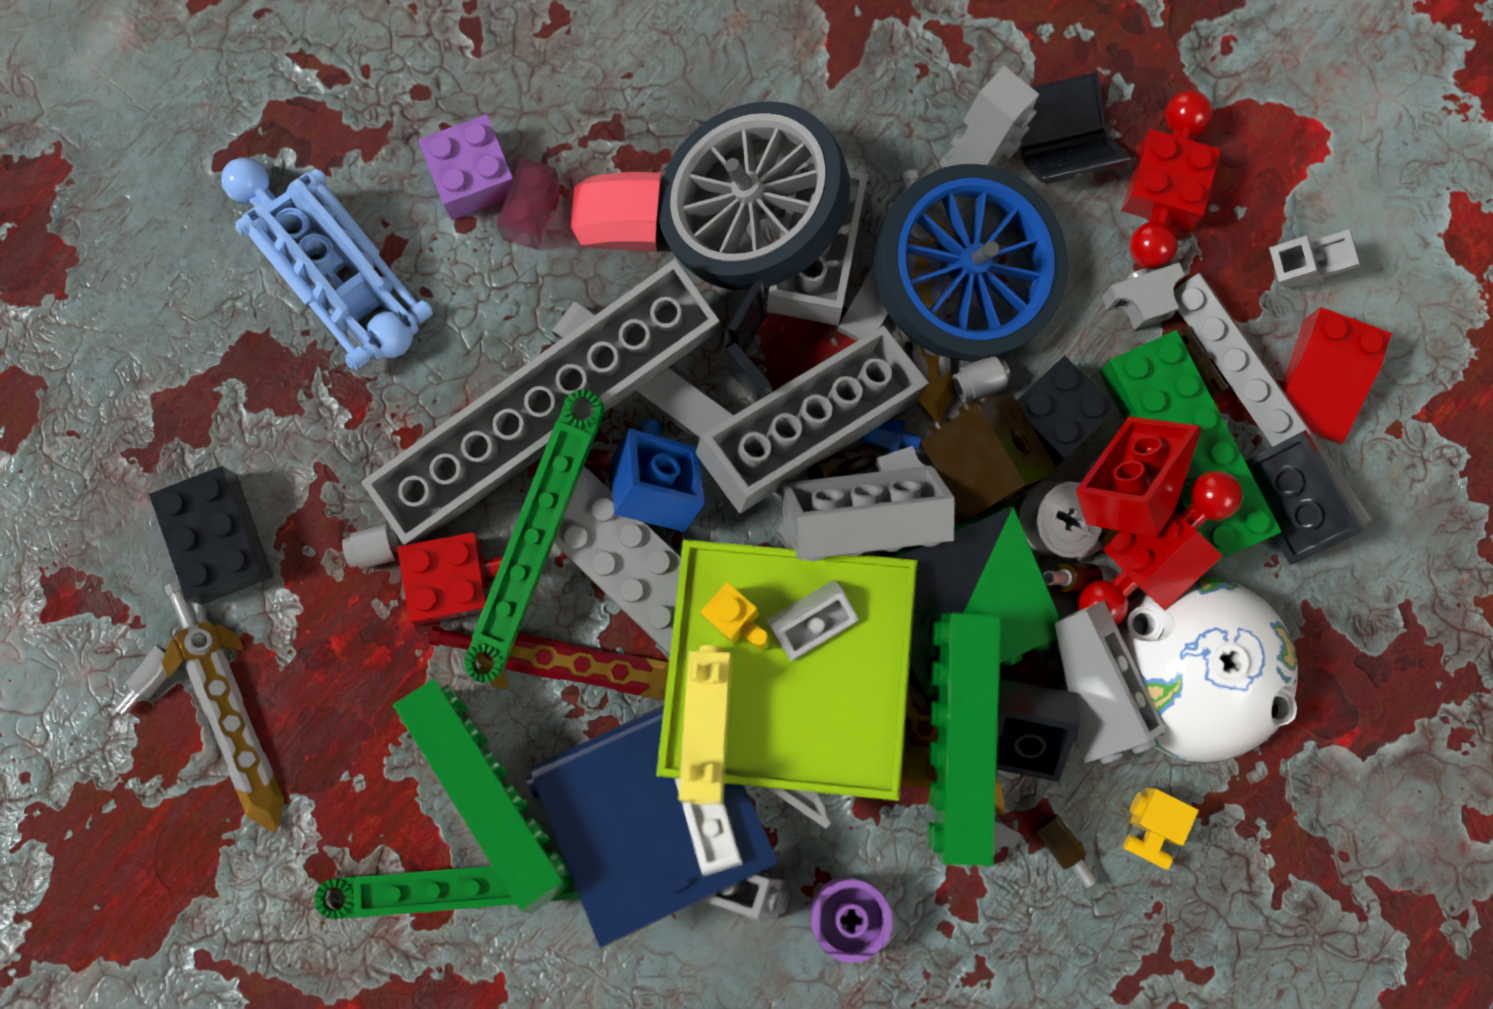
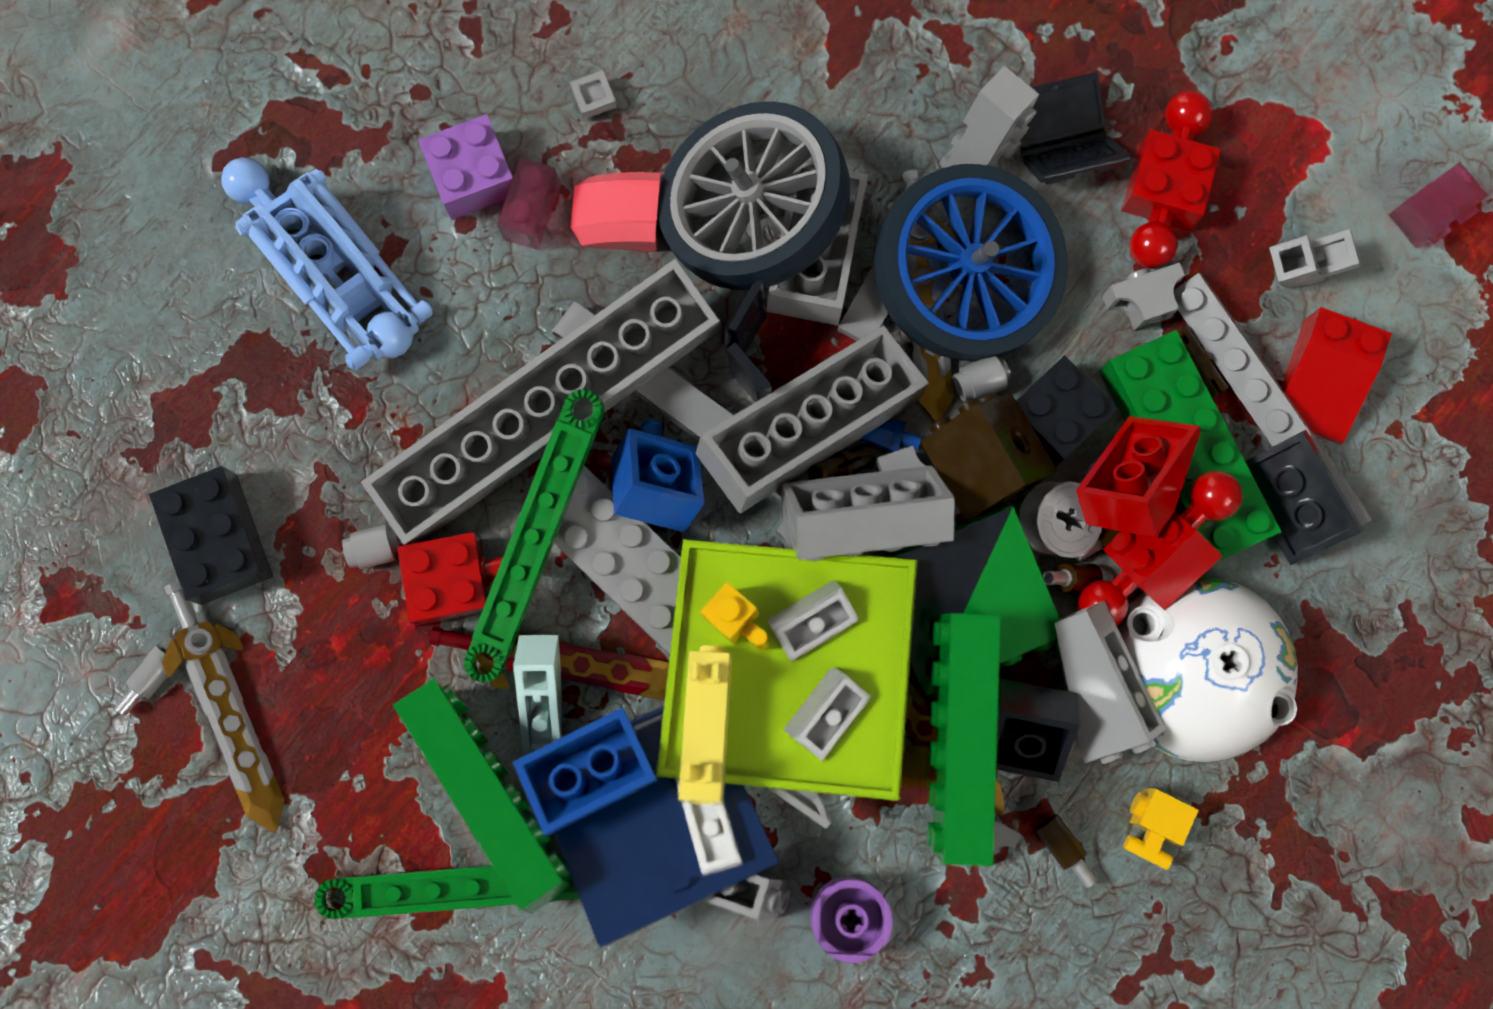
(538, 690): none -> light aqua slope
(584, 771): none -> blue slope
(593, 94): none -> light grey plate
(827, 713): none -> light grey slope
(1437, 205): none -> clear pink brick

